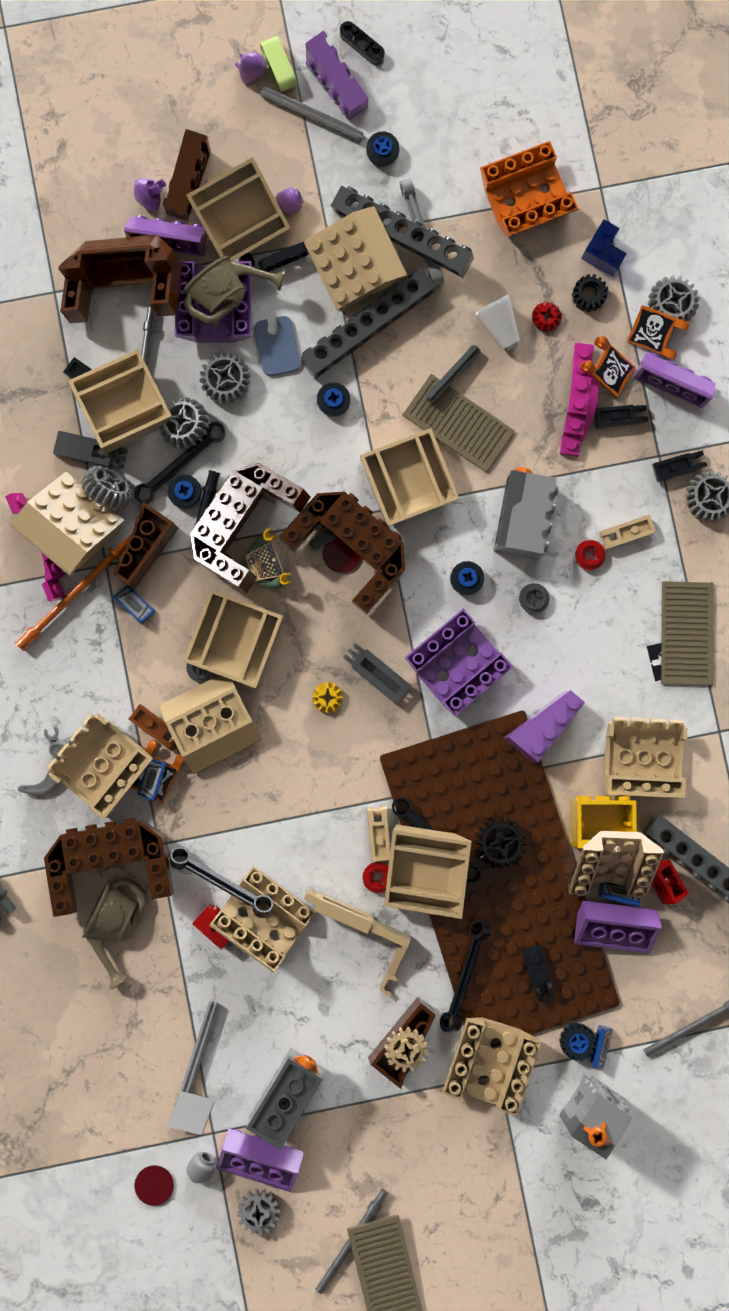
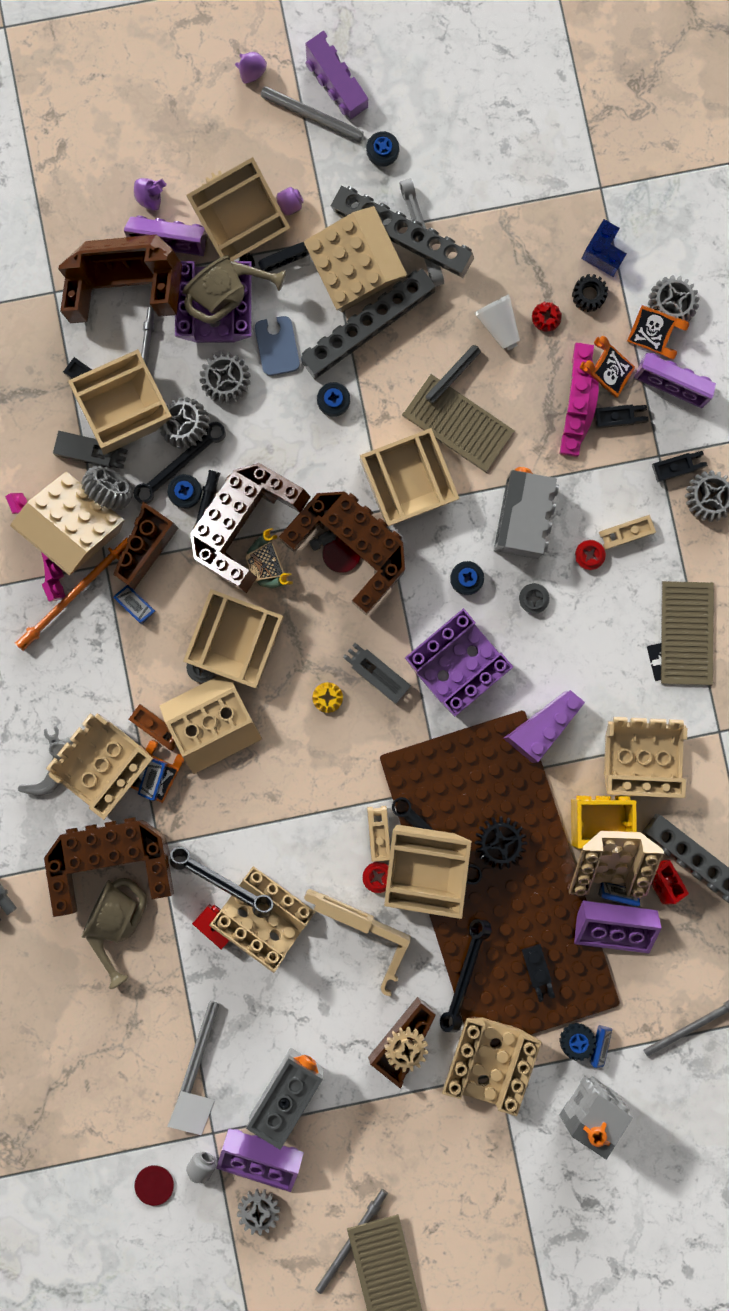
(187, 174): reddish brown wedge -> none
(278, 64): yellowish green beam -> none
(363, 51): black beam -> none
(520, 179): orange slope -> none

